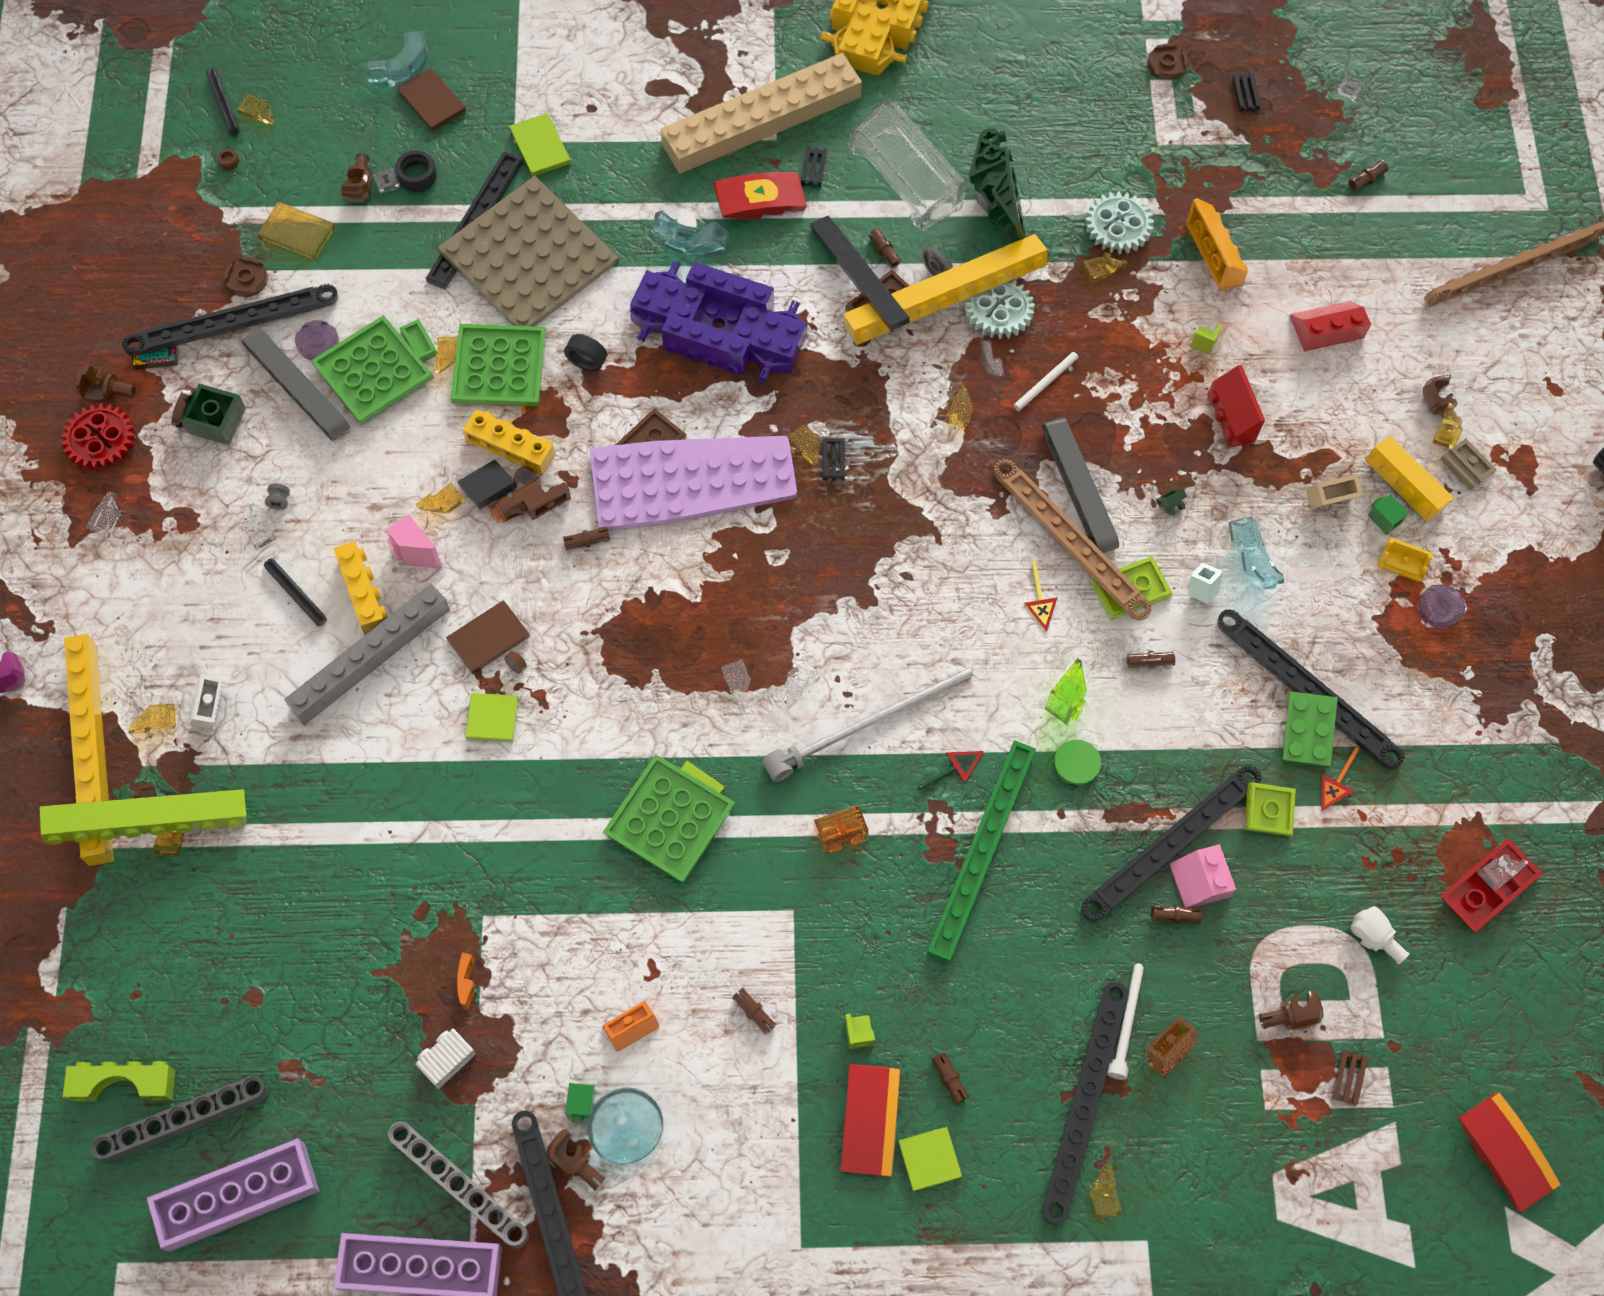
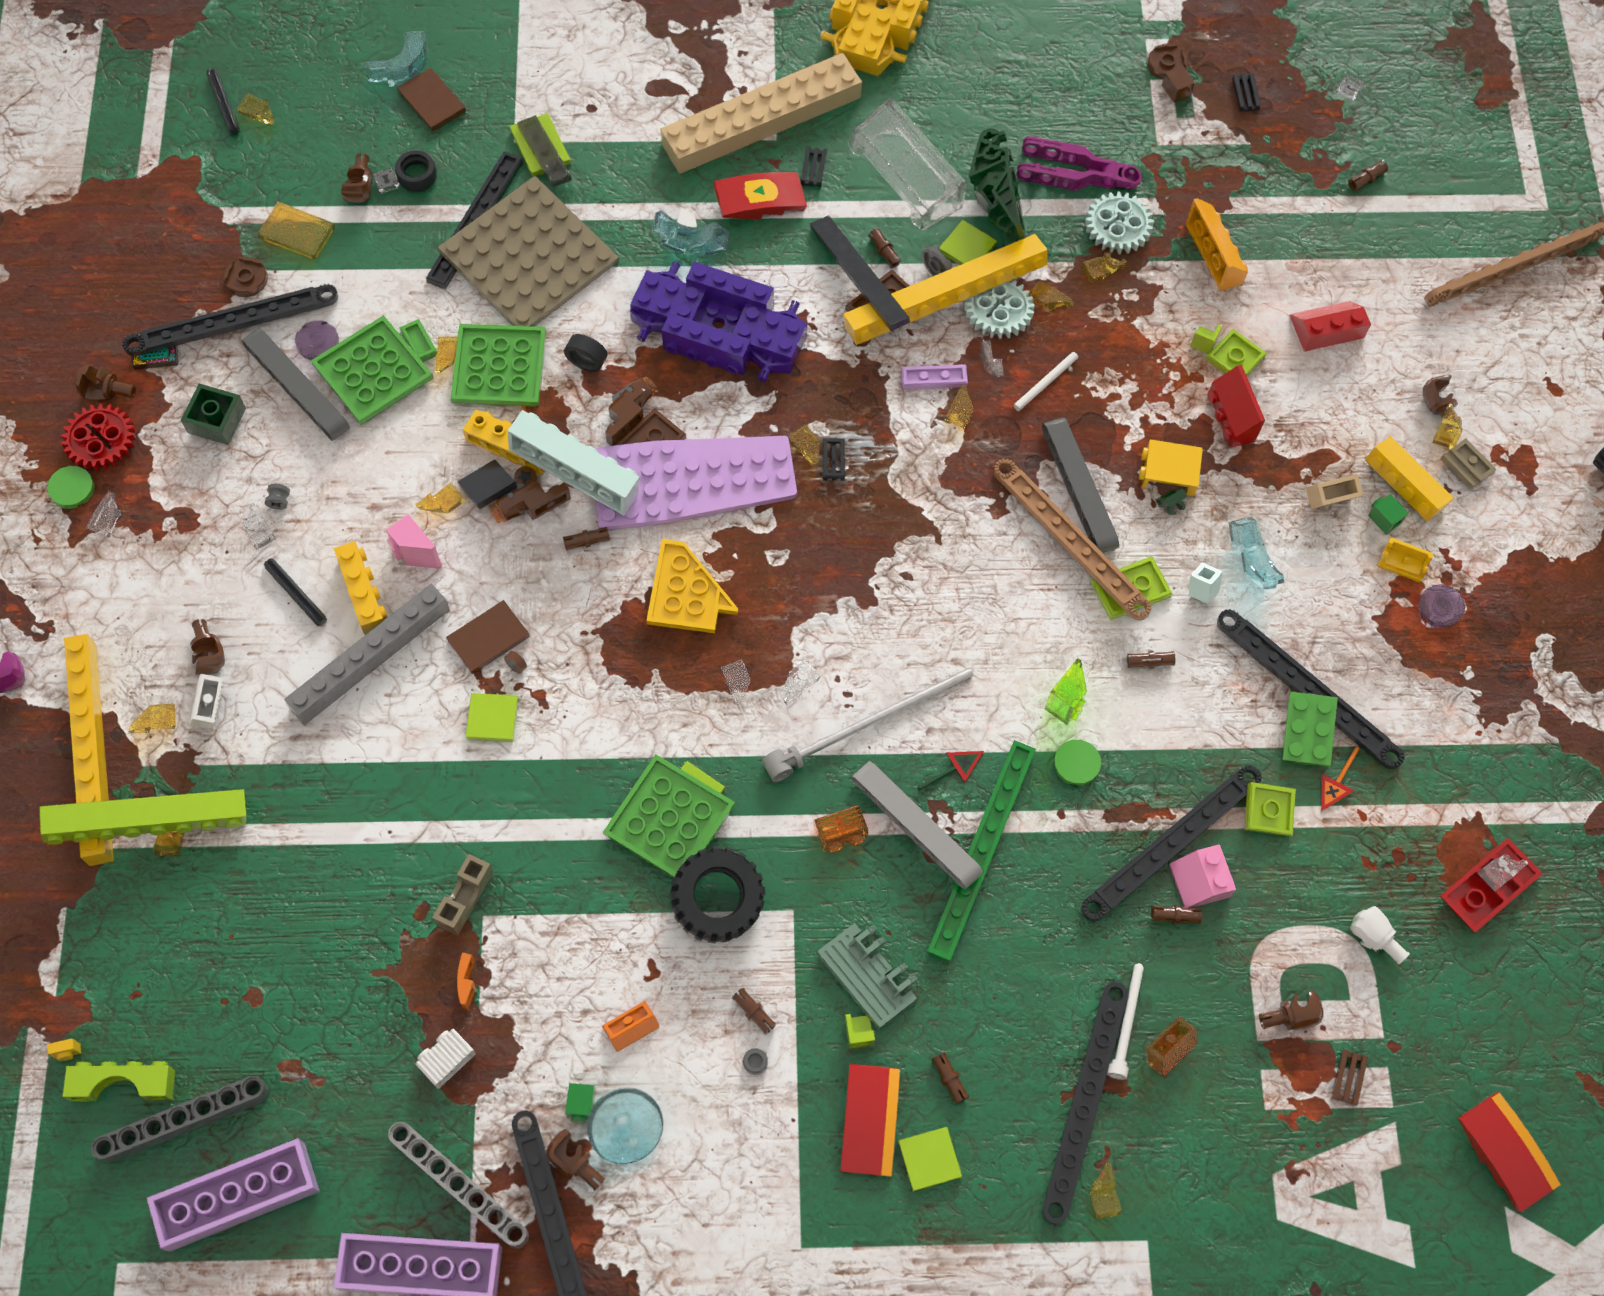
(64, 1049): none -> yellow plate
(70, 487): none -> bright green tile
(181, 406): reddish brown tile -> none
(206, 649): none -> reddish brown piece
(228, 159): reddish brown tile -> none
(471, 882): none -> dark tan arch
(544, 151): none -> clear smoke tile
(573, 462): none -> light aqua brick
(627, 408): none -> reddish brown plate
(685, 592): none -> yellow wing
(734, 866): none -> black tyre
(755, 1061): none -> dark grey tile
(866, 977): none -> sand green hinge
(917, 825): none -> light grey beam
(934, 376): none -> lavender tile
(967, 244): none -> lime tile
(1041, 609): piece -> none
(1049, 296): none -> clear yellow slope
(1099, 171): none -> magenta piece
(1171, 465): none -> yellow panel
(1178, 84): none -> reddish brown brick
(1234, 351): none -> lime tile

